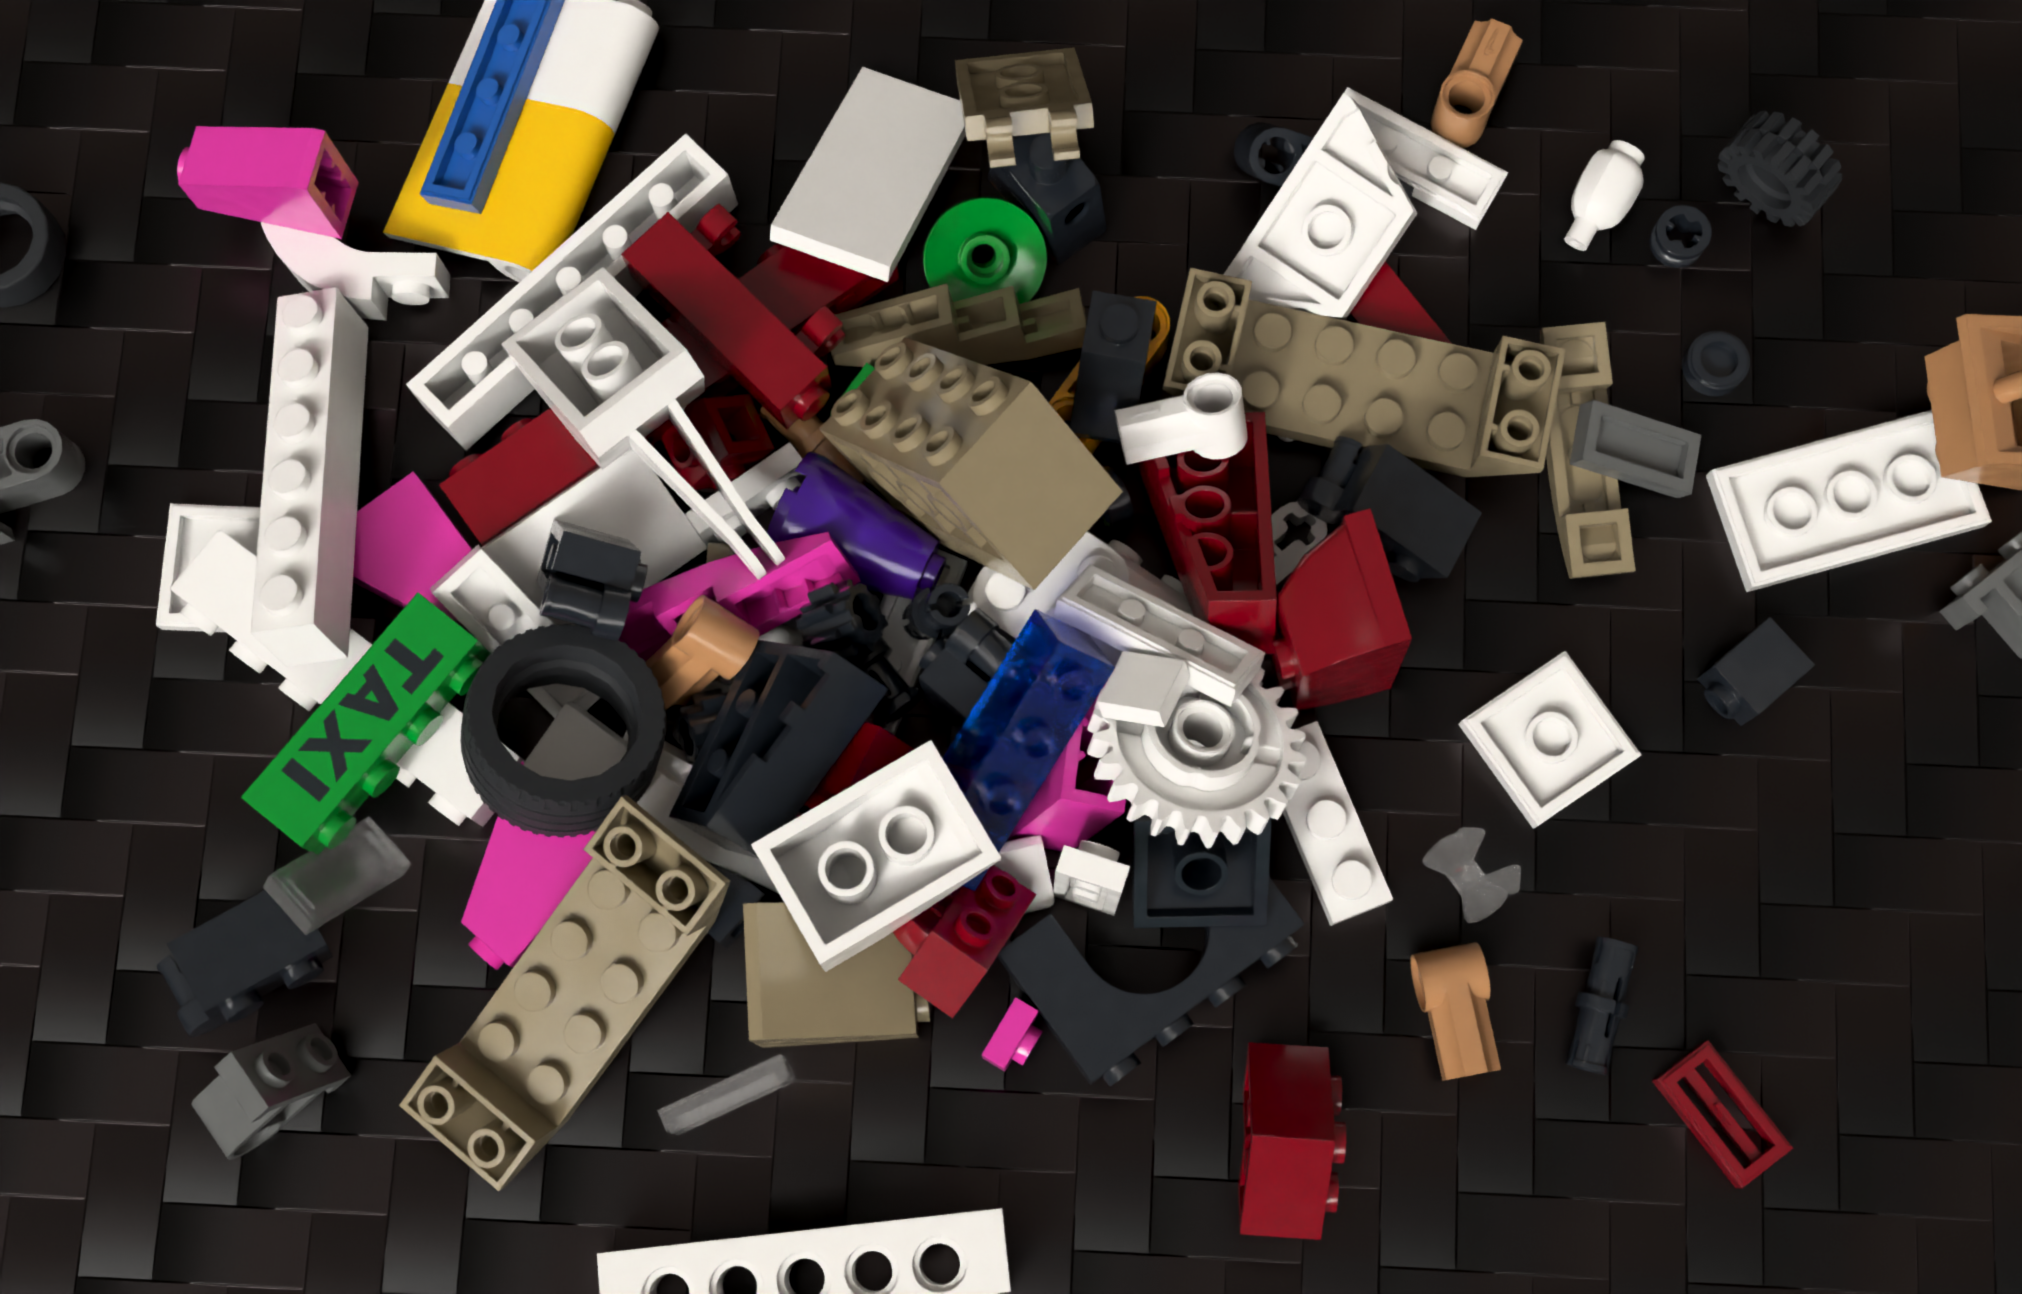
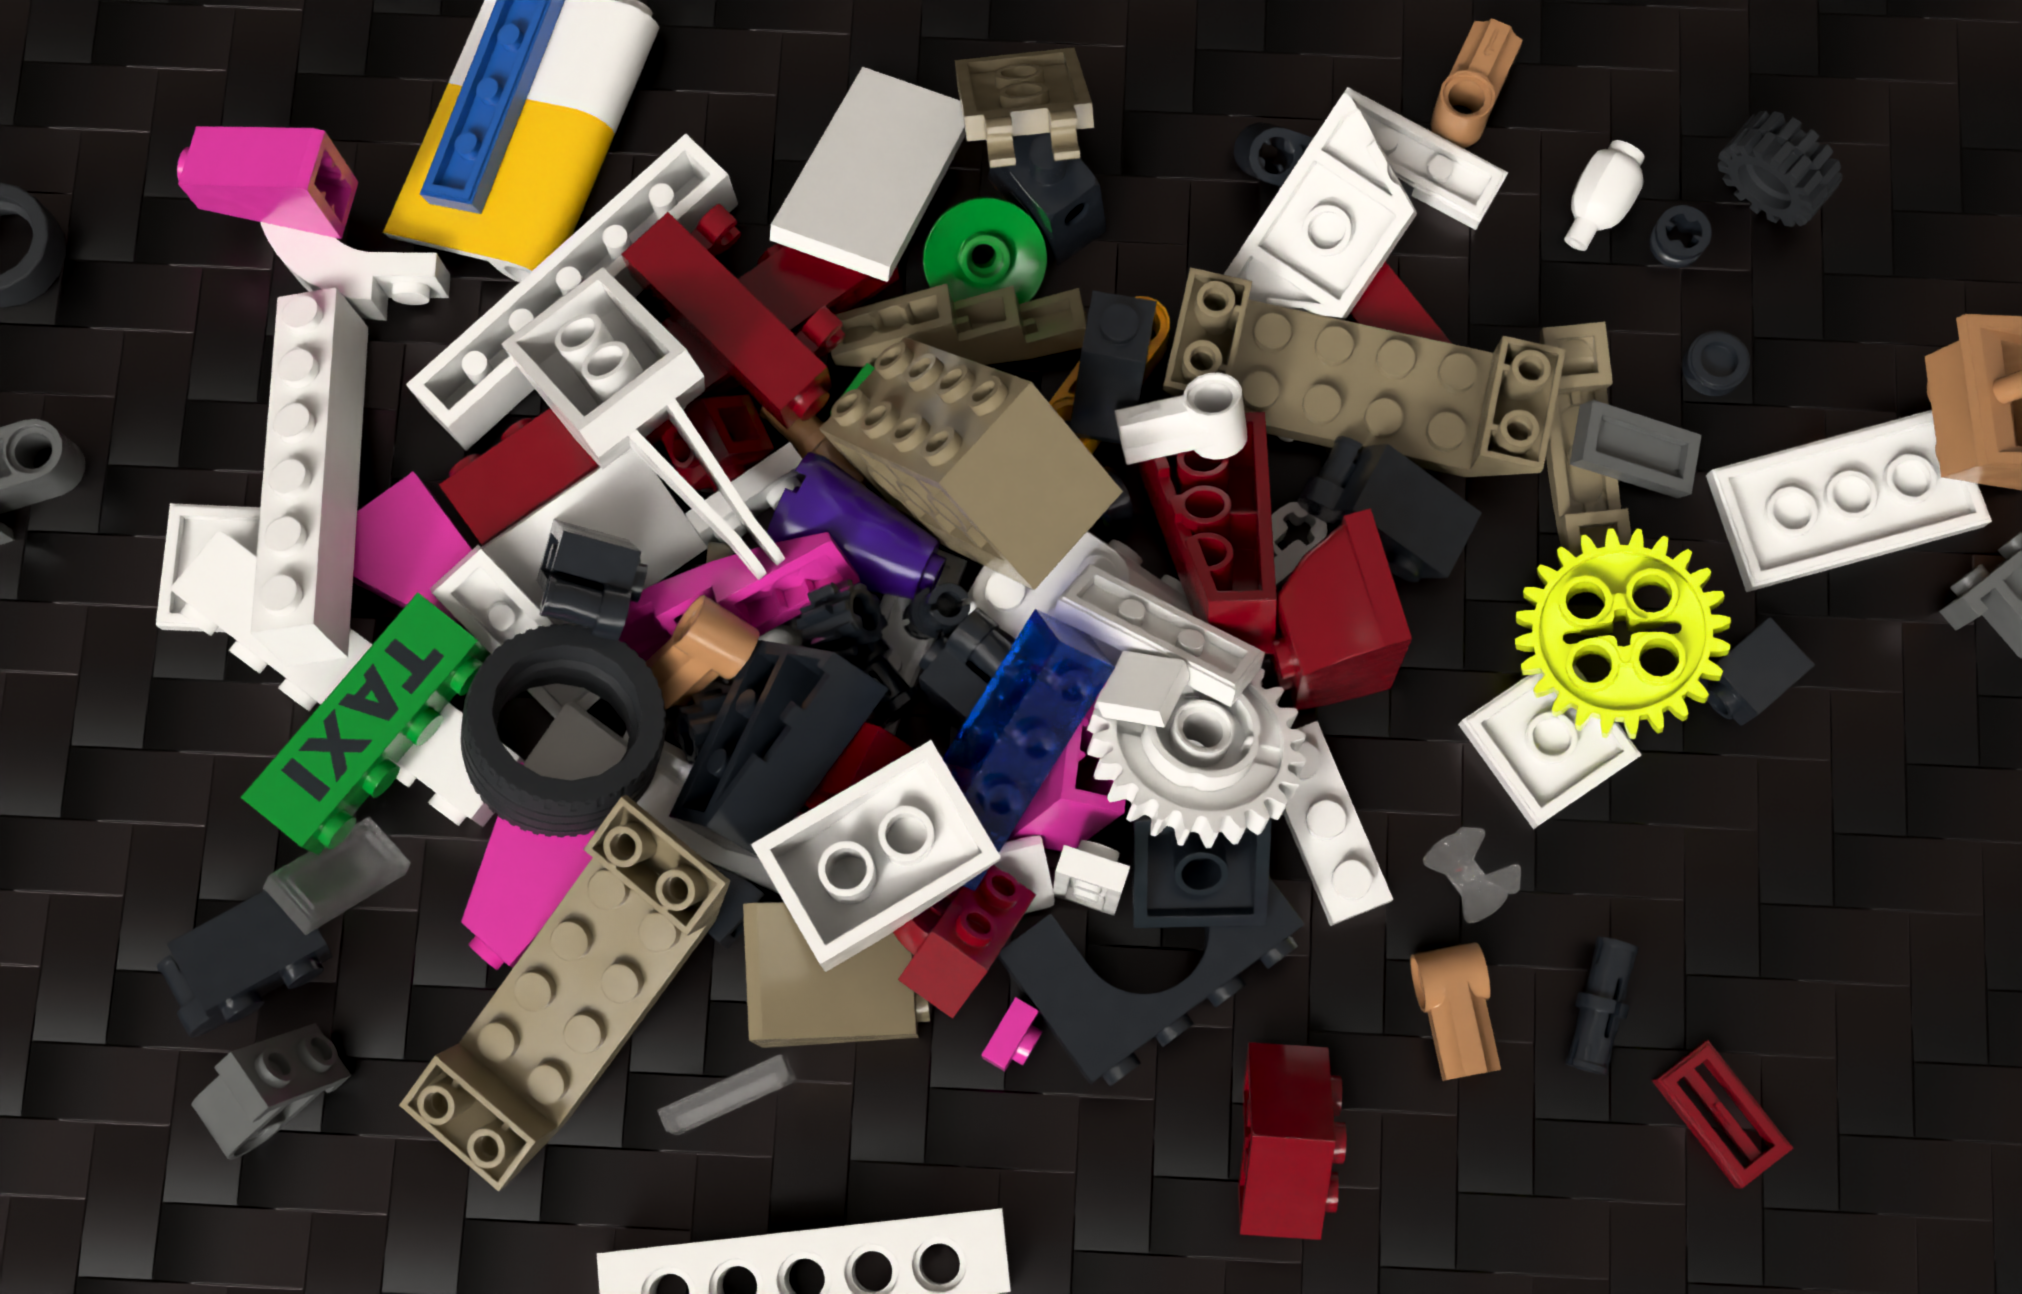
(1628, 690): none -> neon yellow gear

